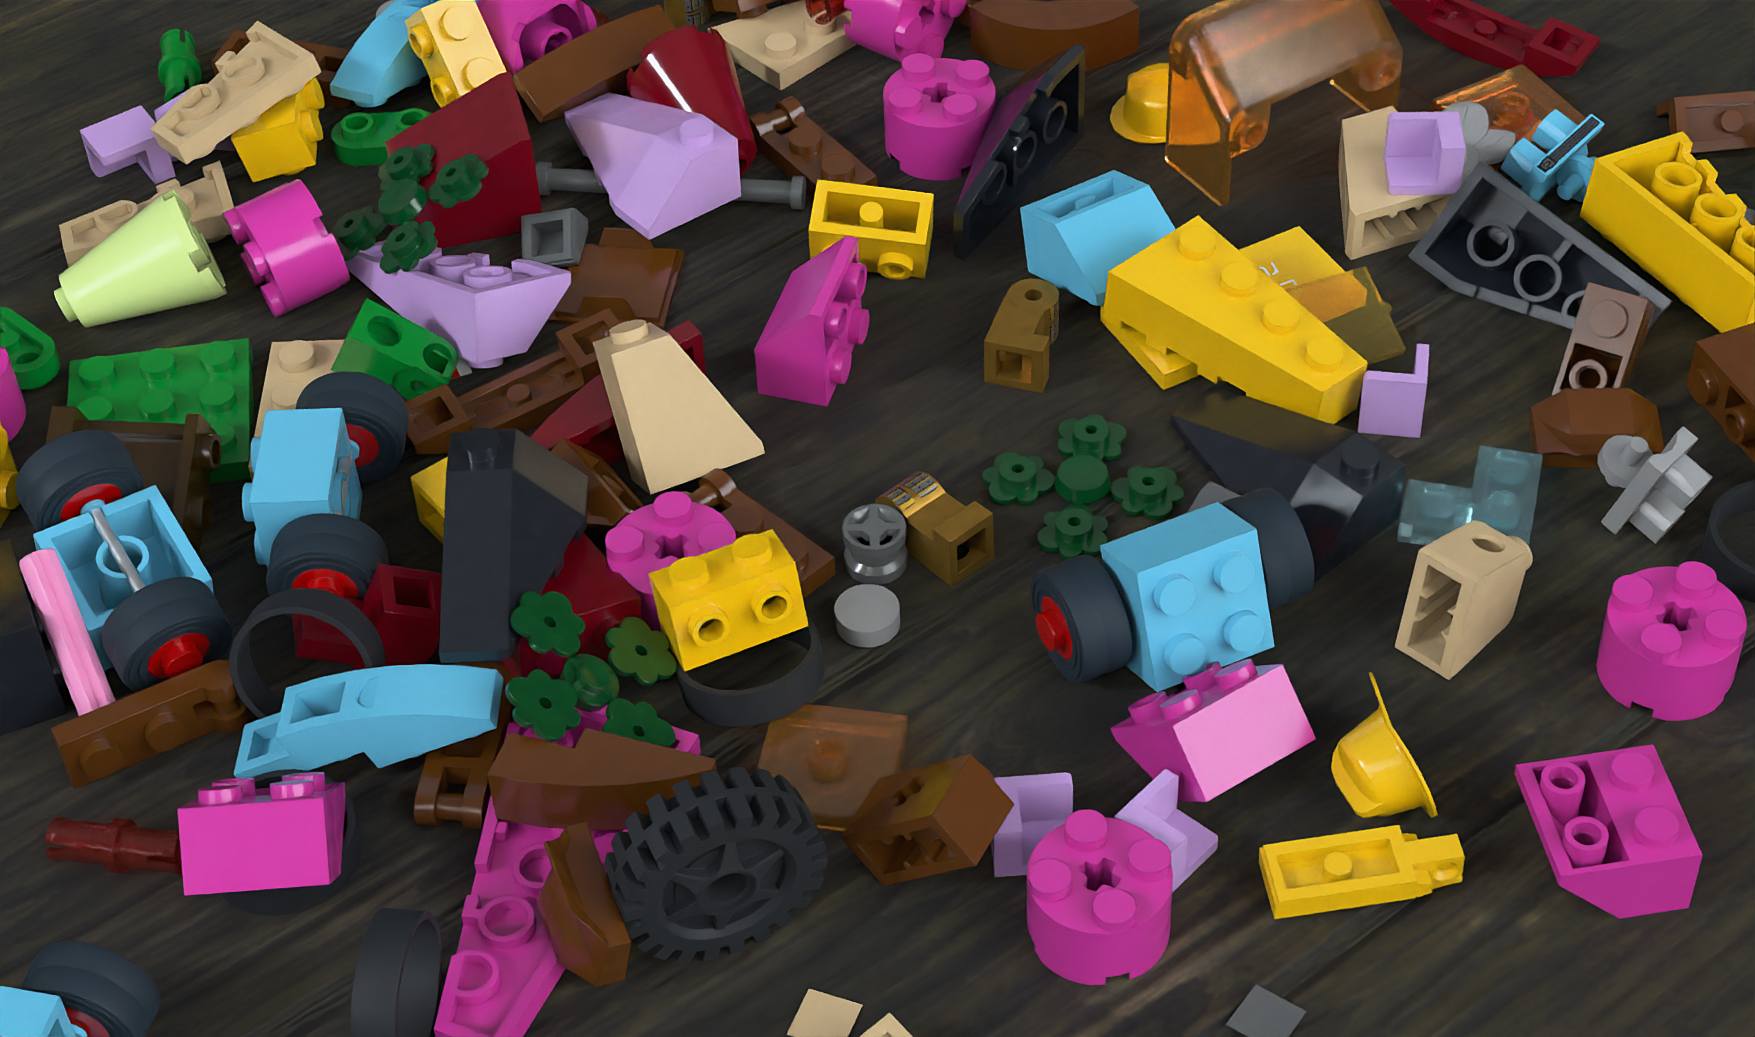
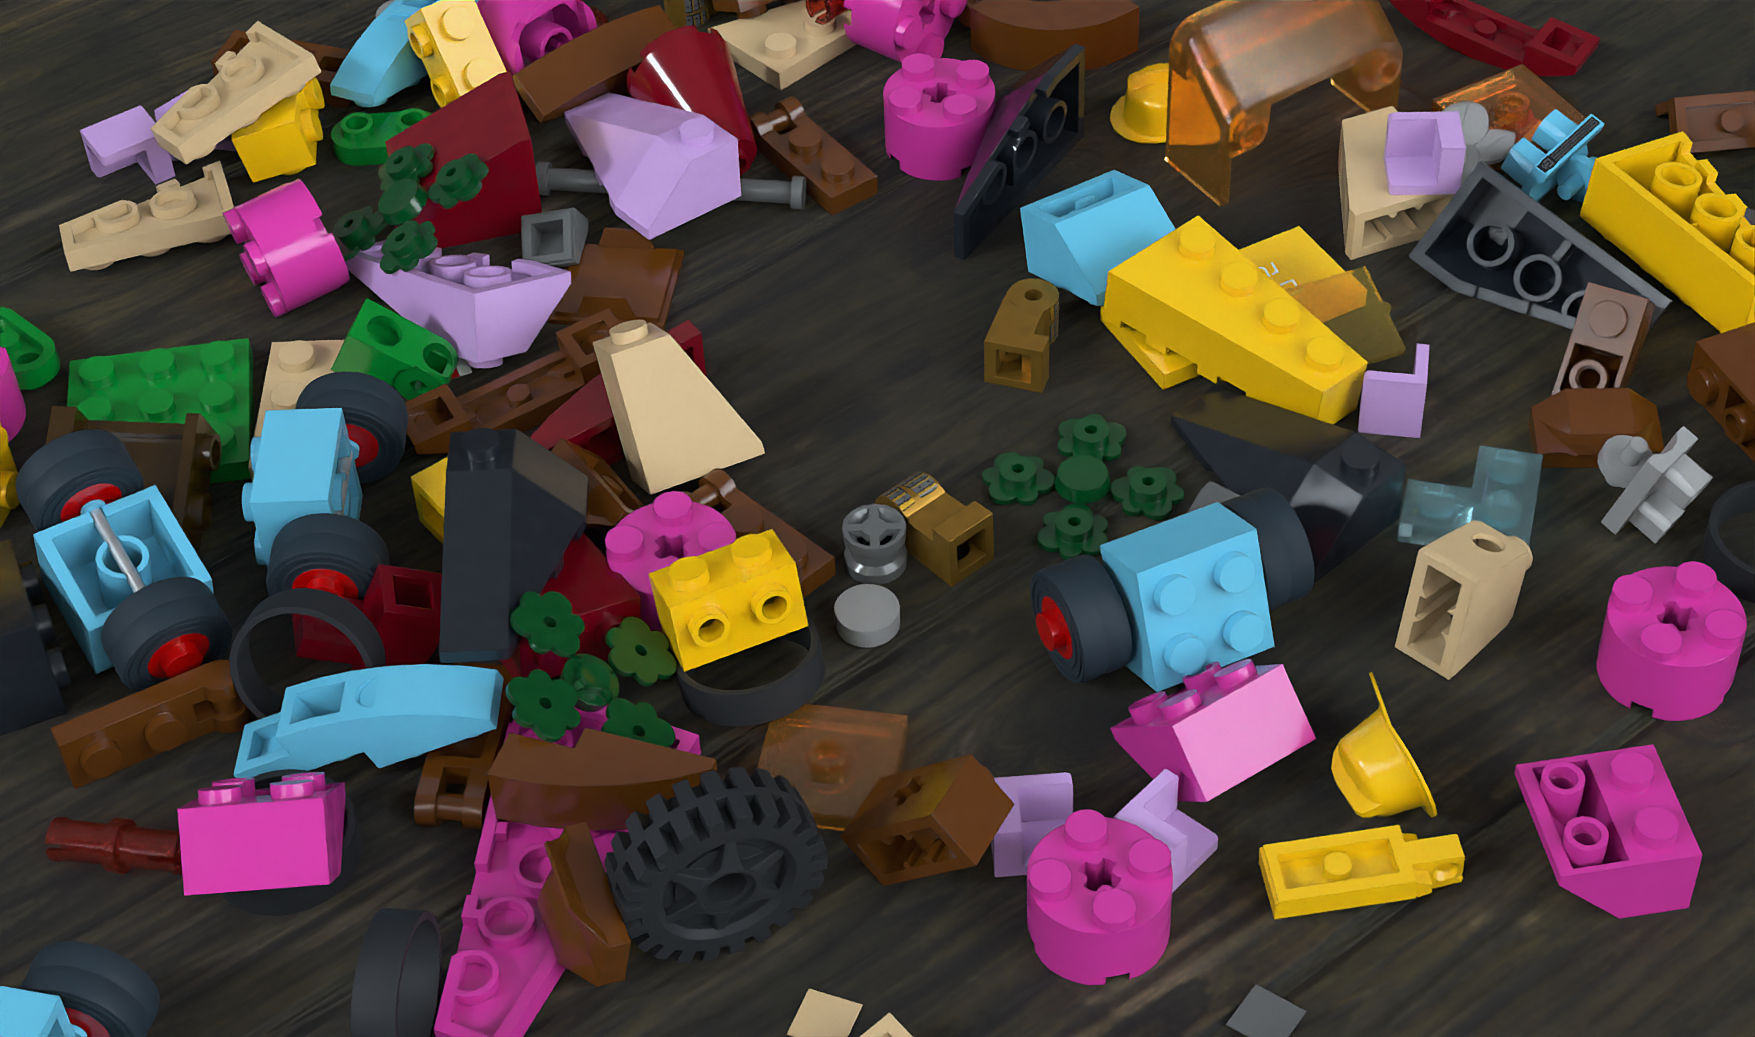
(66, 630): bright pink axle -> none
(142, 268): yellowish green cone -> none
(178, 66): green pin -> none
(814, 327): dark pink slope -> none
(890, 226): yellow brick -> none

